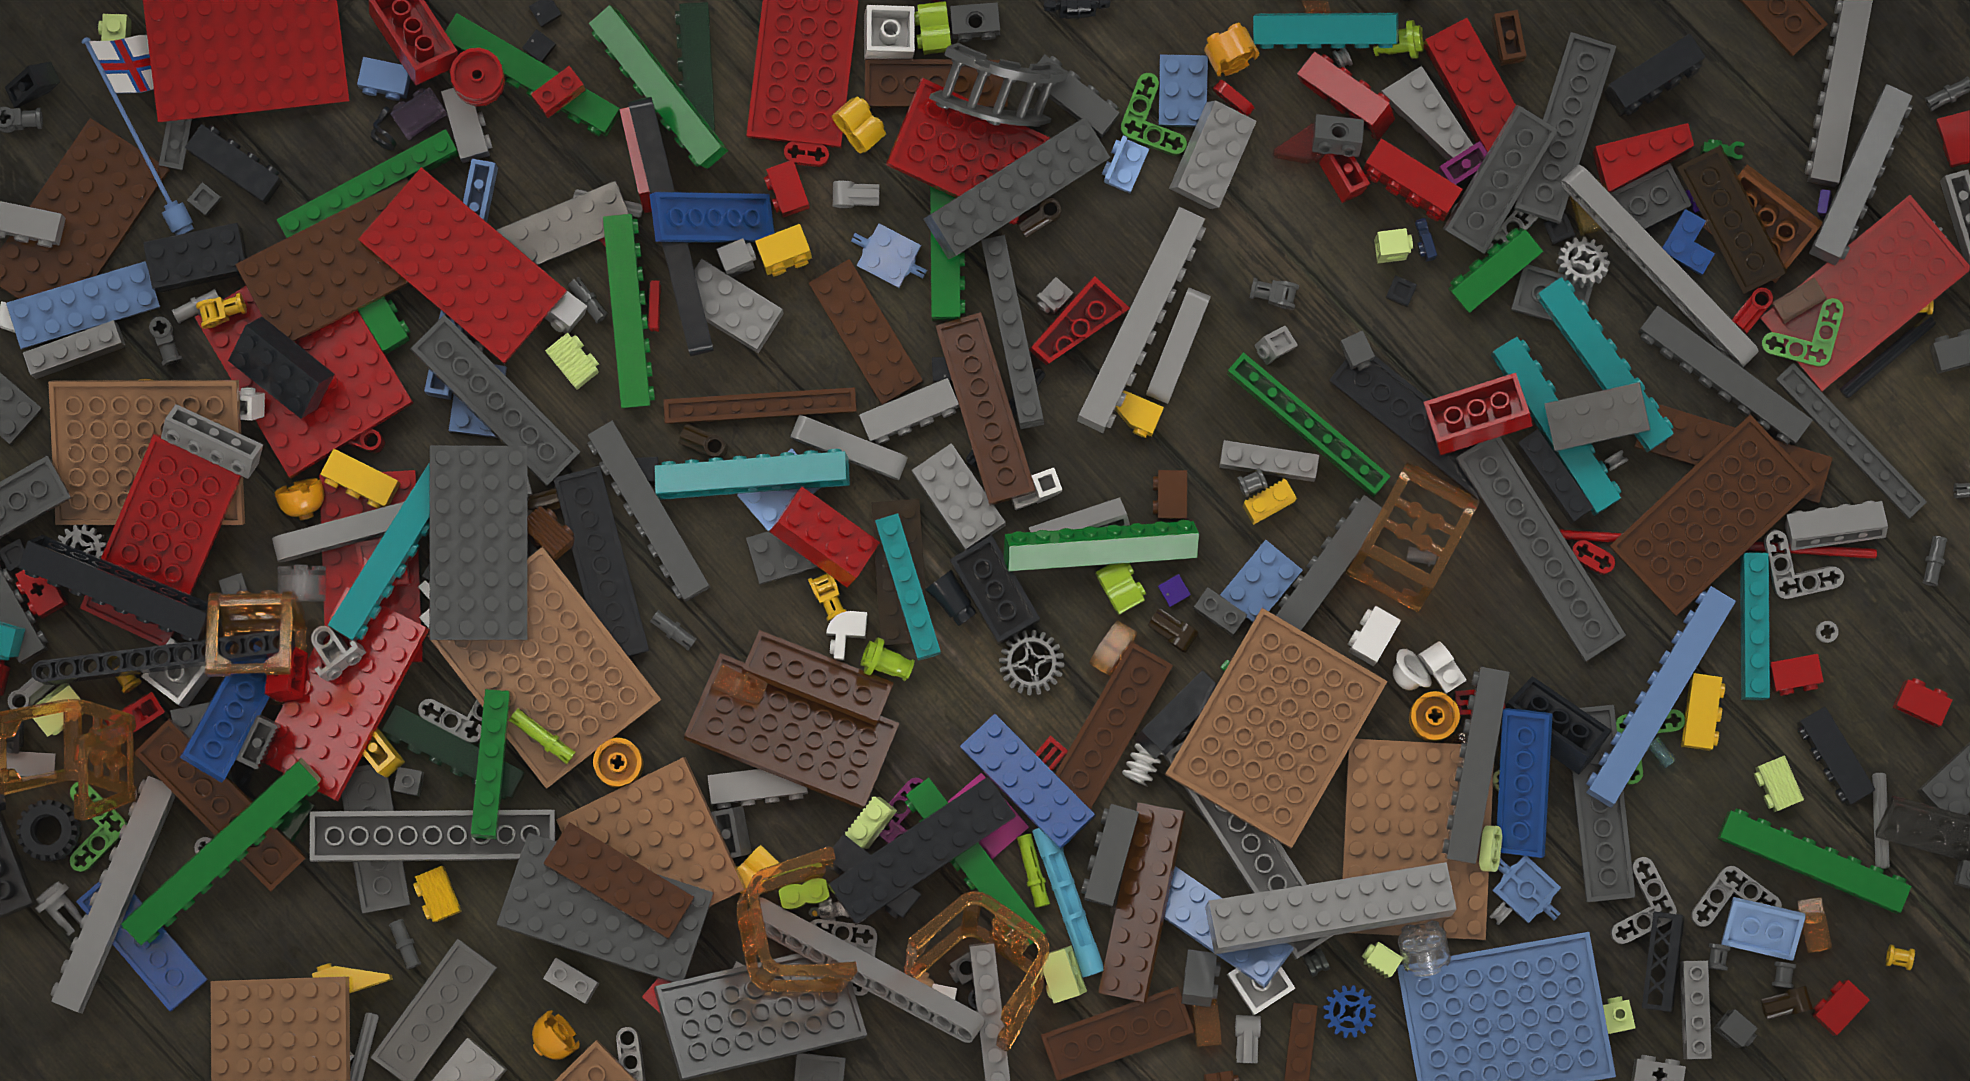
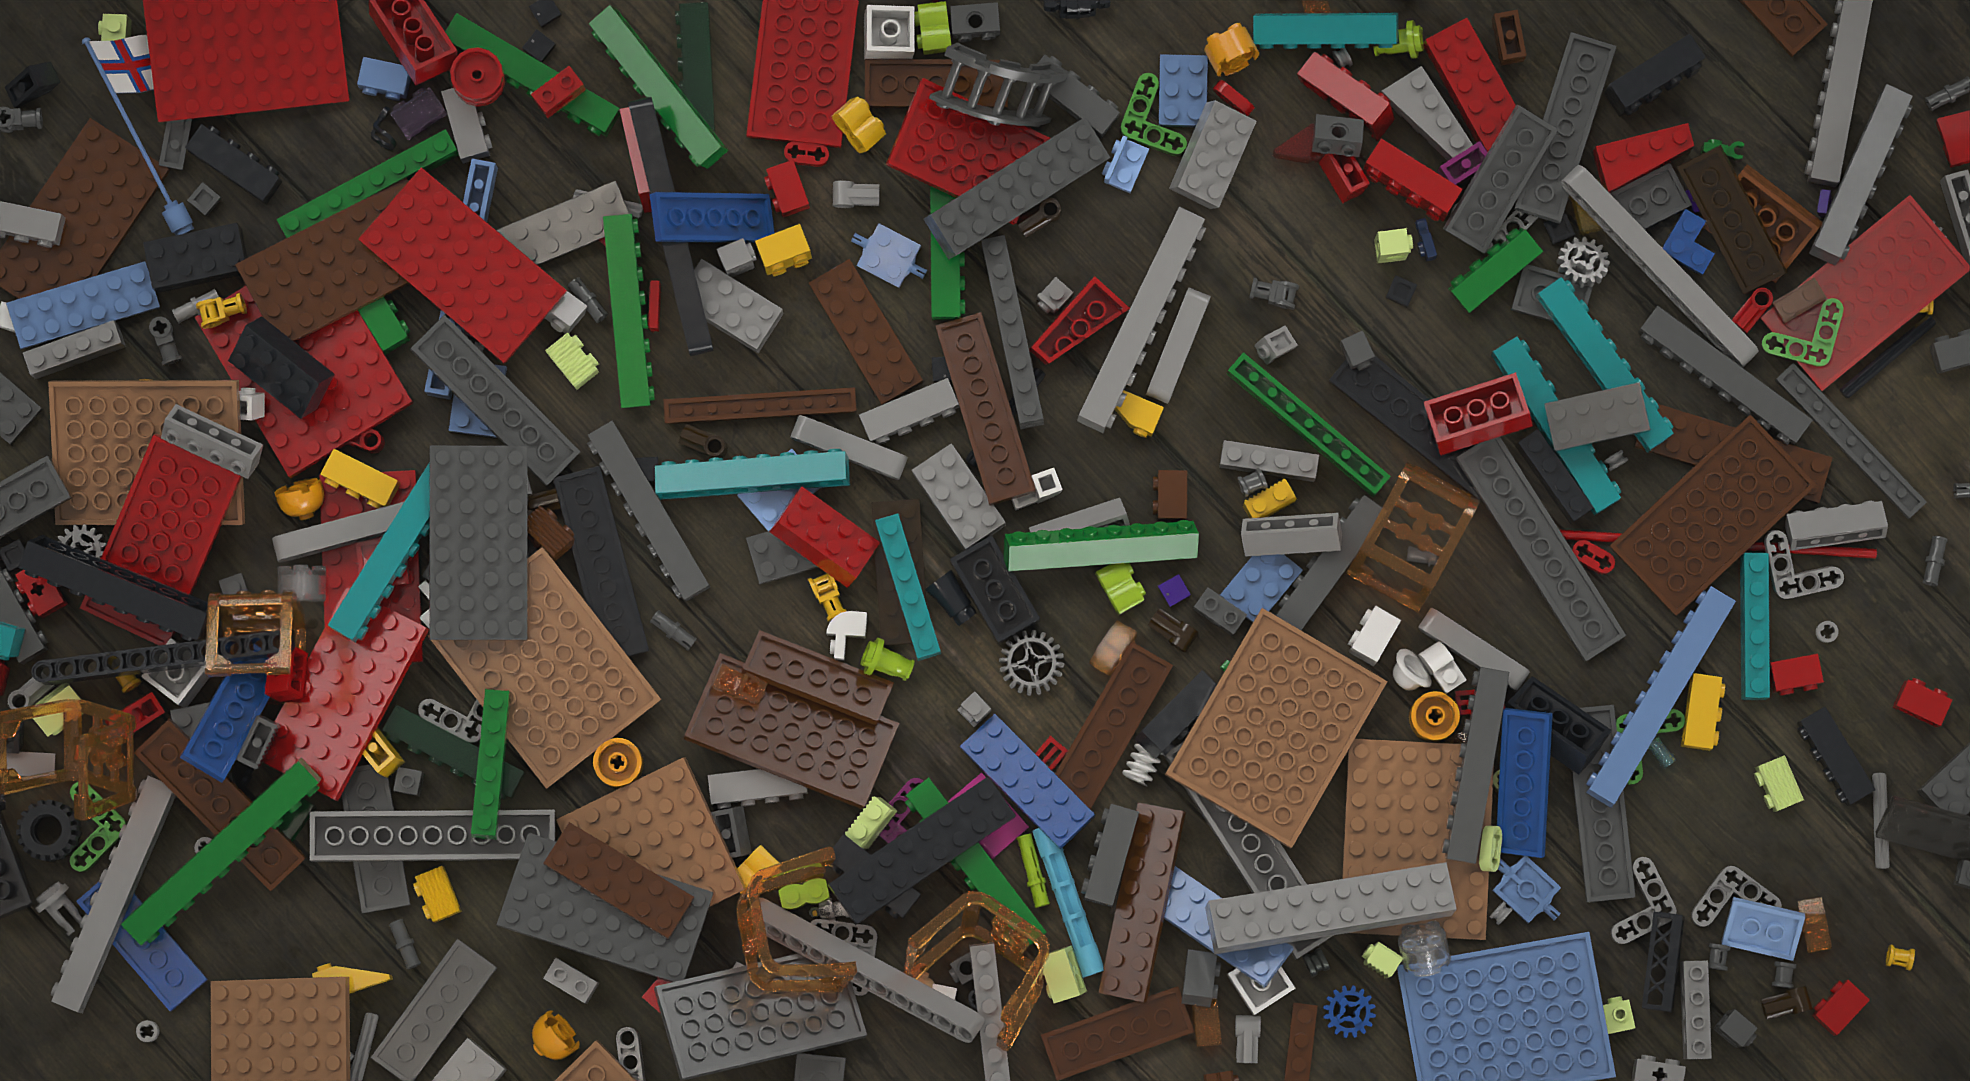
(146, 1023): none -> light grey bush
(335, 653): light grey pin -> none
(542, 736): lime pin -> none
(974, 709): none -> light grey brick
(1291, 534): none -> light grey brick
(1471, 647): none -> light grey beam
(1813, 861): green brick -> none

